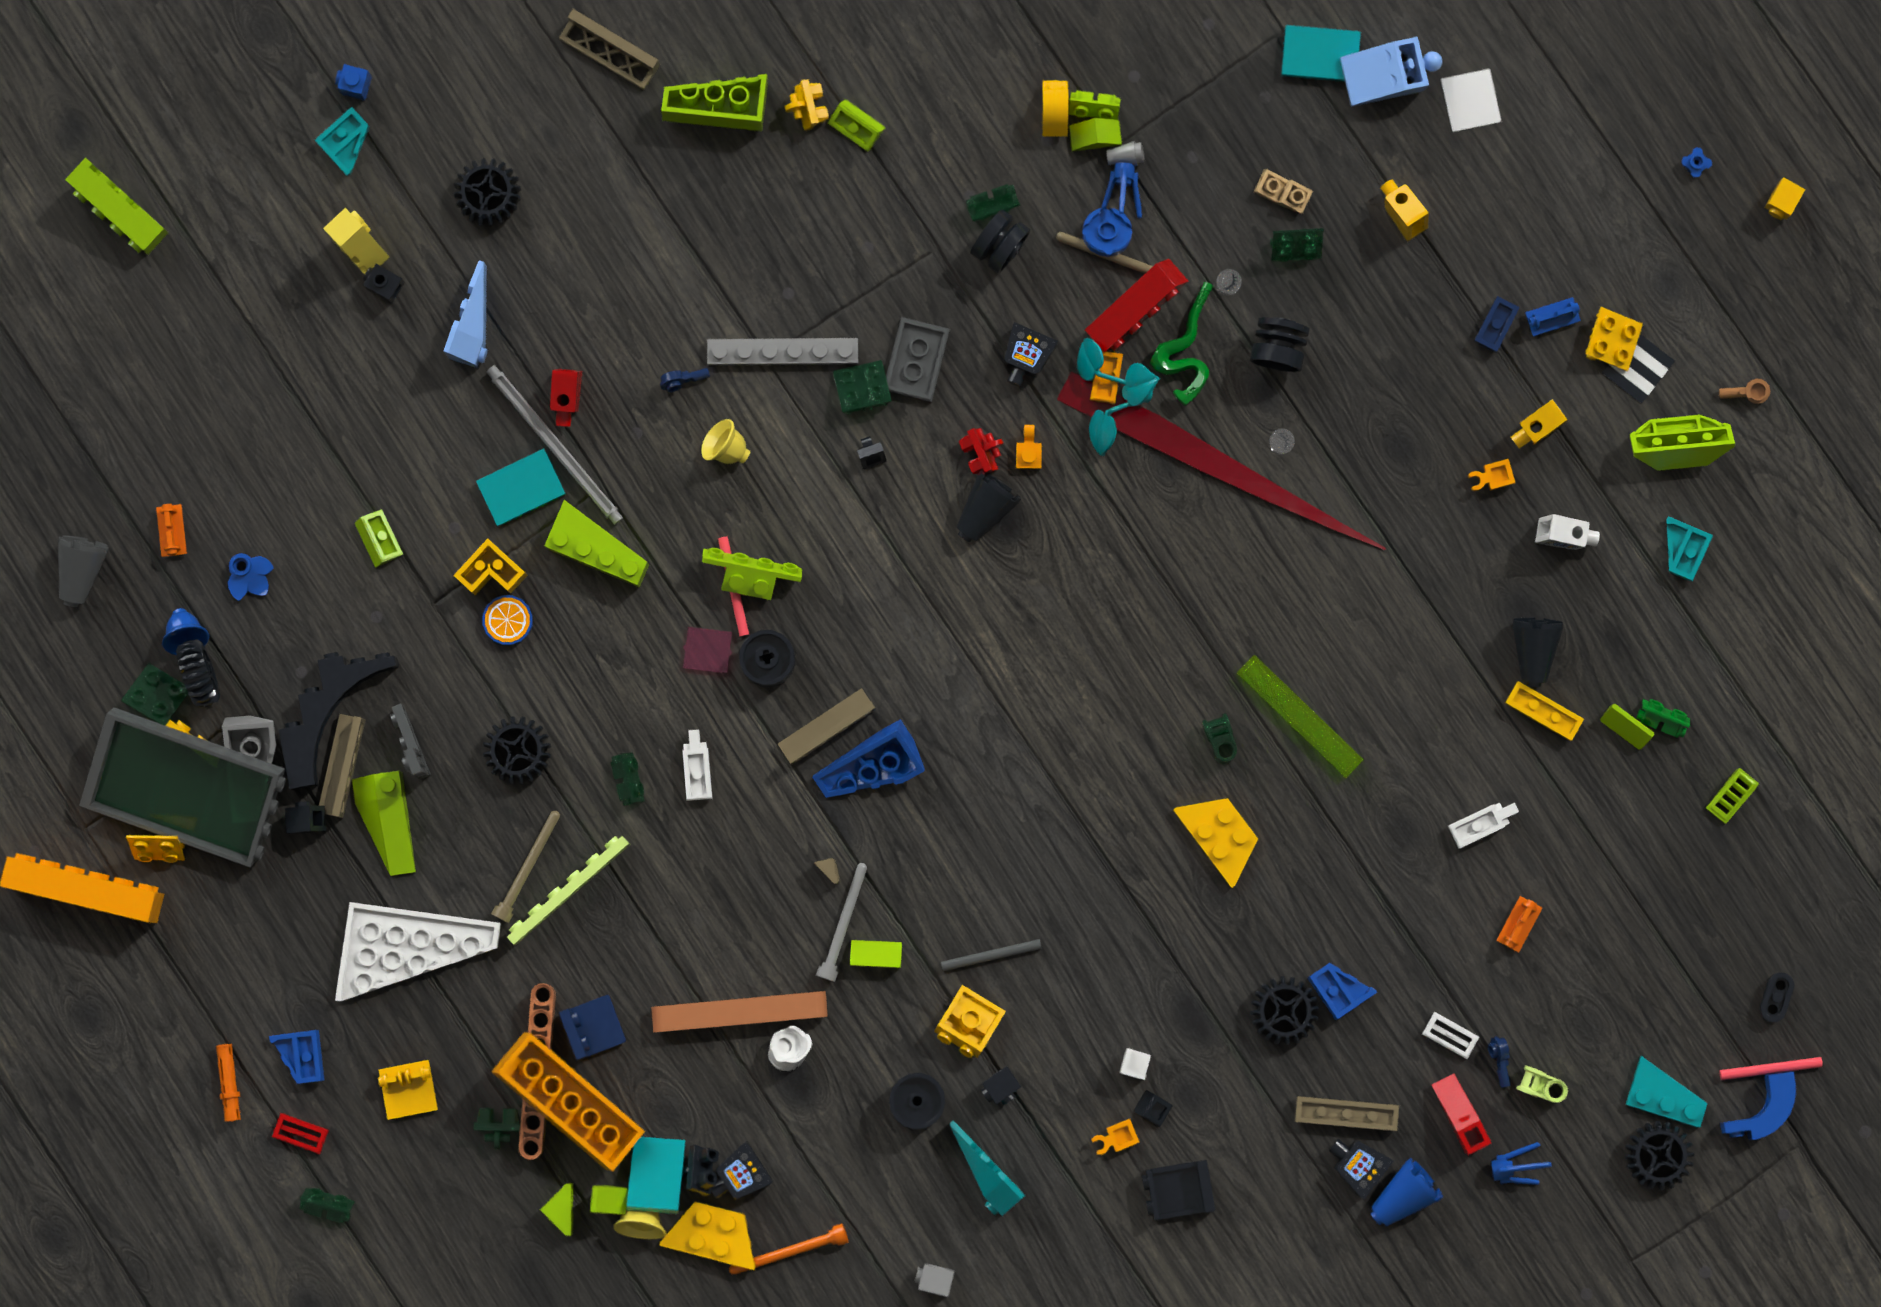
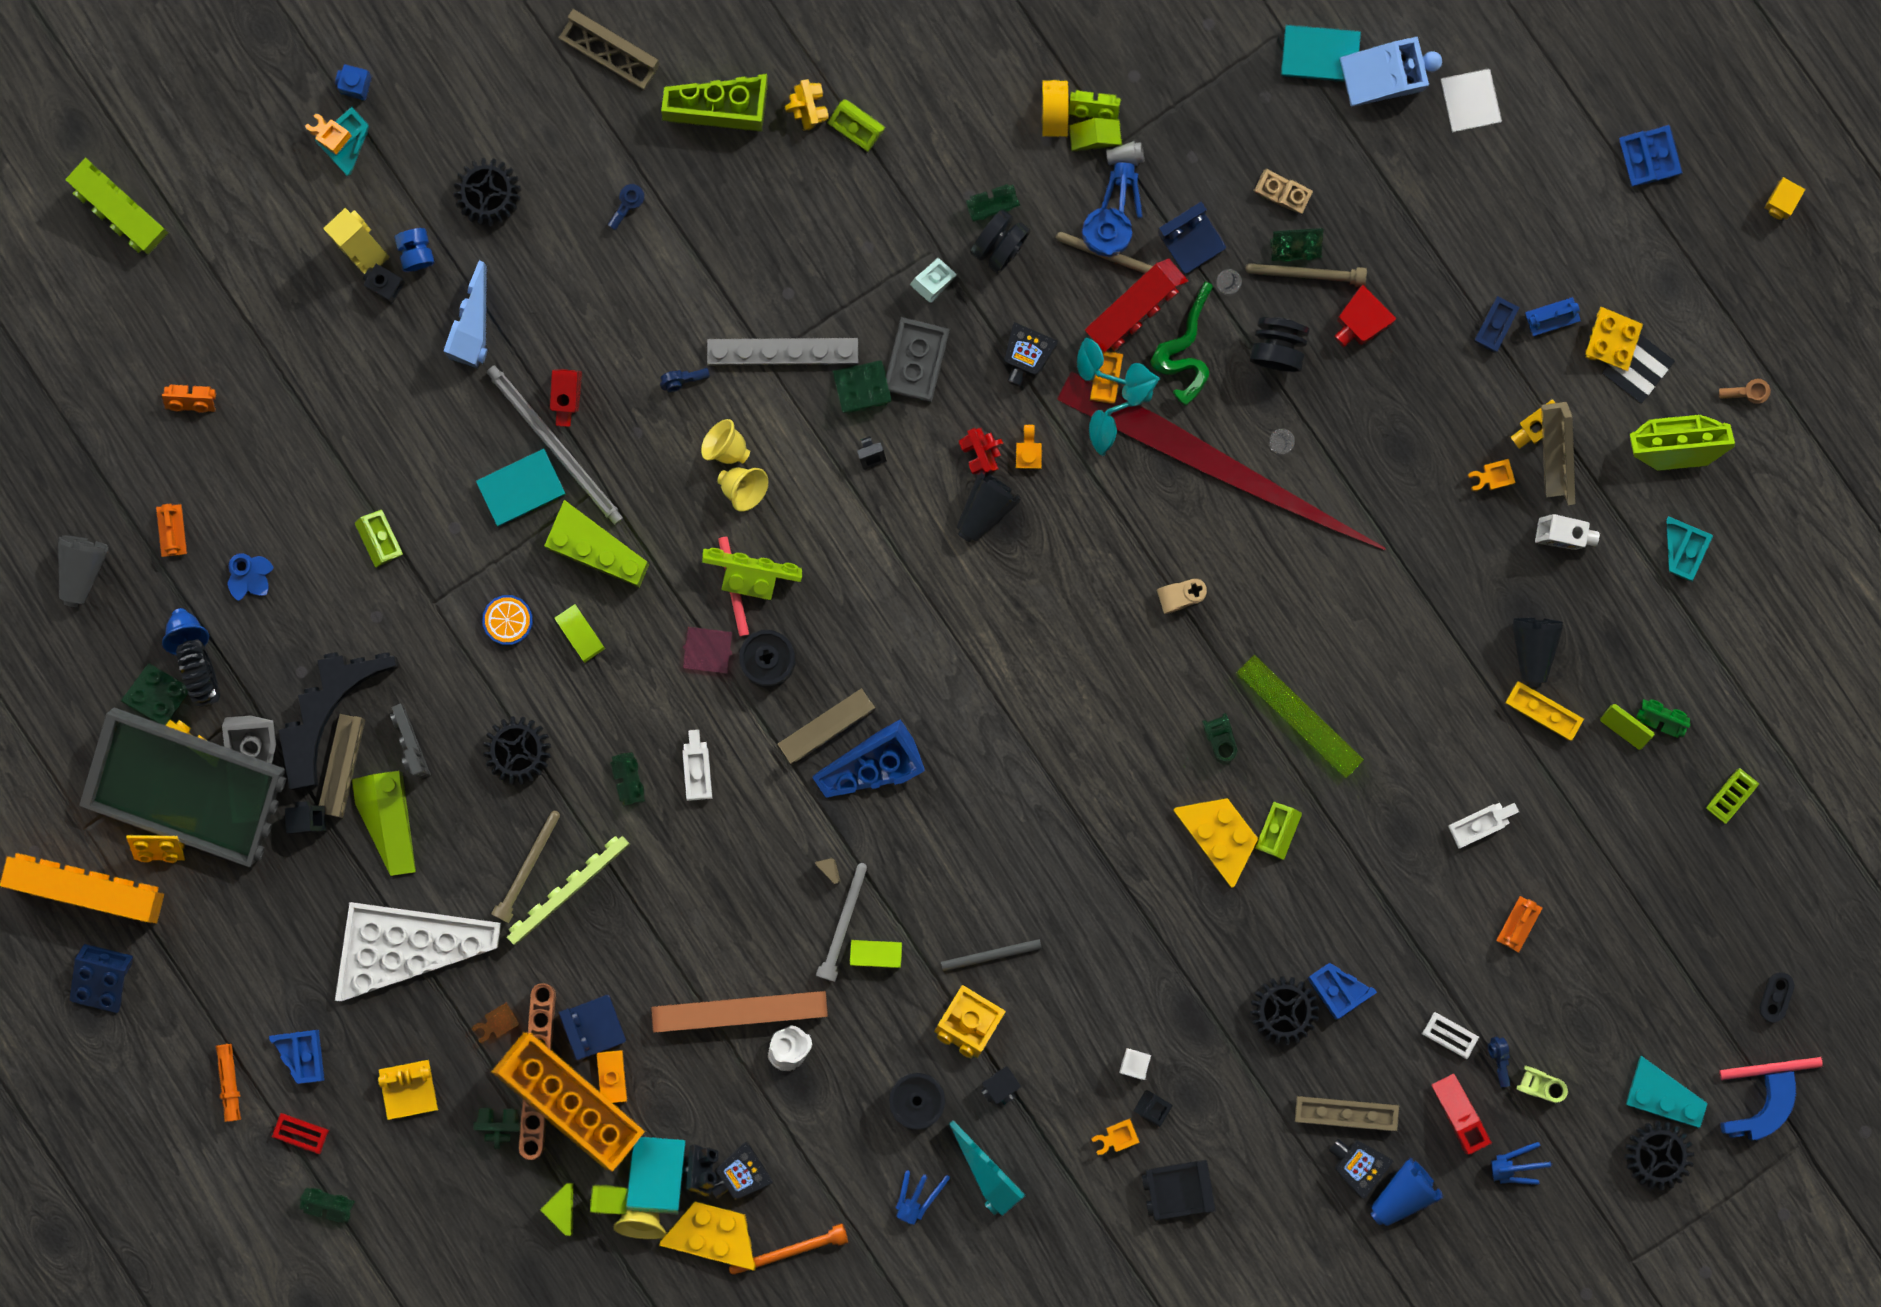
(99, 978): none -> dark blue bracket
(177, 398): none -> orange hinge
(329, 135): none -> light orange plate
(416, 258): none -> blue wheel
(488, 563): yellow brick -> none
(499, 1021): none -> clear orange plate
(579, 633): none -> lime slope
(612, 1076): none -> light orange plate
(631, 198): none -> dark blue plate
(744, 486): none -> light yellow hat
(909, 1209): none -> blue plant
(933, 280): none -> light aqua slope
(934, 1279): light grey brick -> none
(1176, 596): none -> tan piece
(1191, 238): none -> dark blue bracket
(1278, 830): none -> lime slope
(1355, 277): none -> dark tan piece
(1363, 318): none -> red torso
(1405, 209): yellow torso -> none
(1558, 451): none -> dark tan fence
(1651, 155): none -> blue slope
(1695, 170): blue plate -> none

